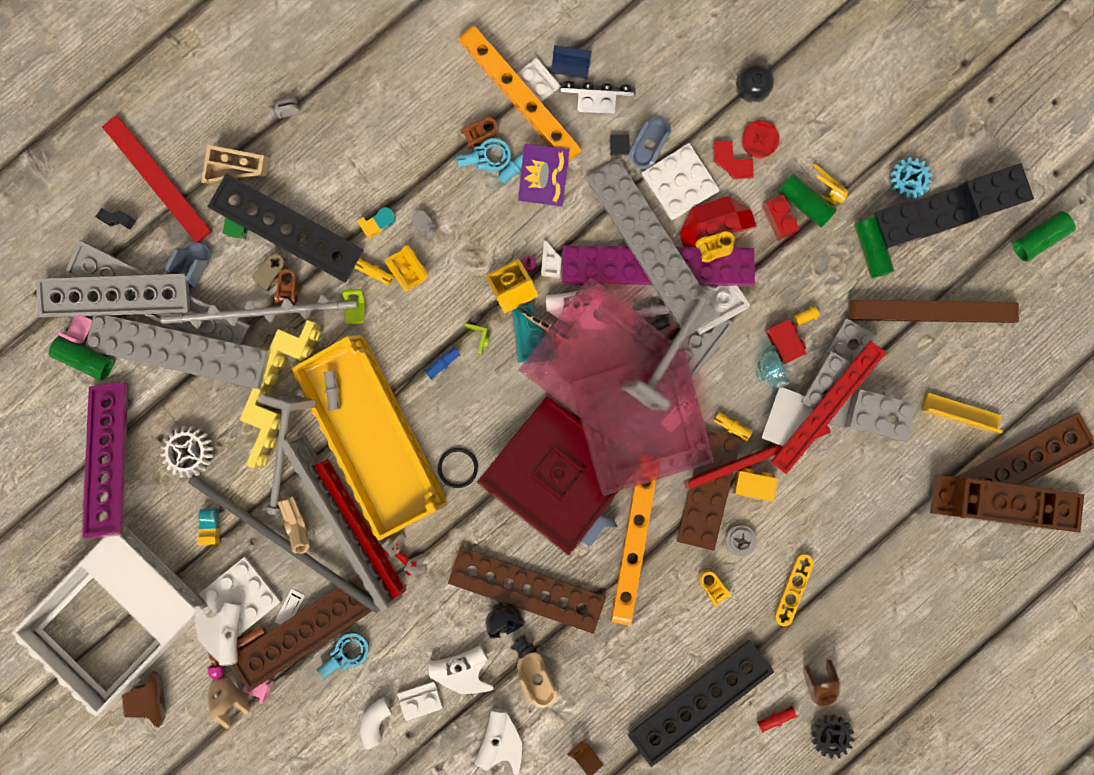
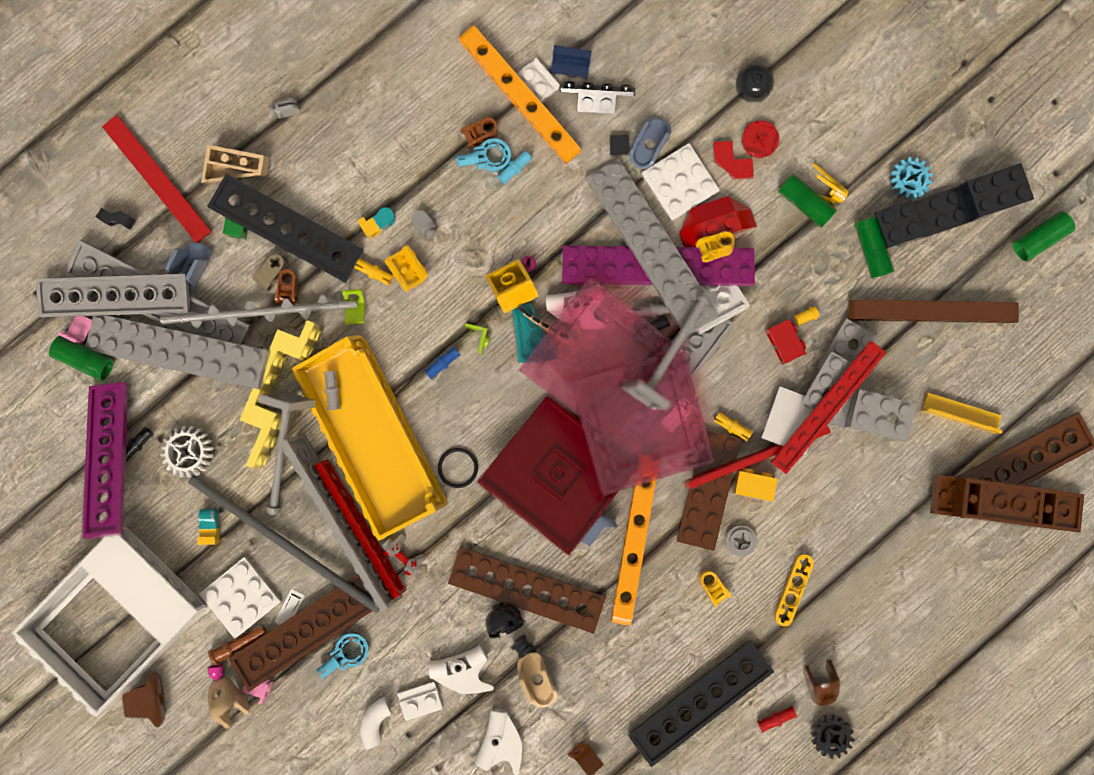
(135, 444): none -> black pin
(212, 632): white pin -> none
(295, 524): tan piece -> none
(543, 175): dark purple sticker -> none
(550, 262): white tile -> none
(771, 370): clear light blue cylinder -> none
(778, 217): red piece -> none

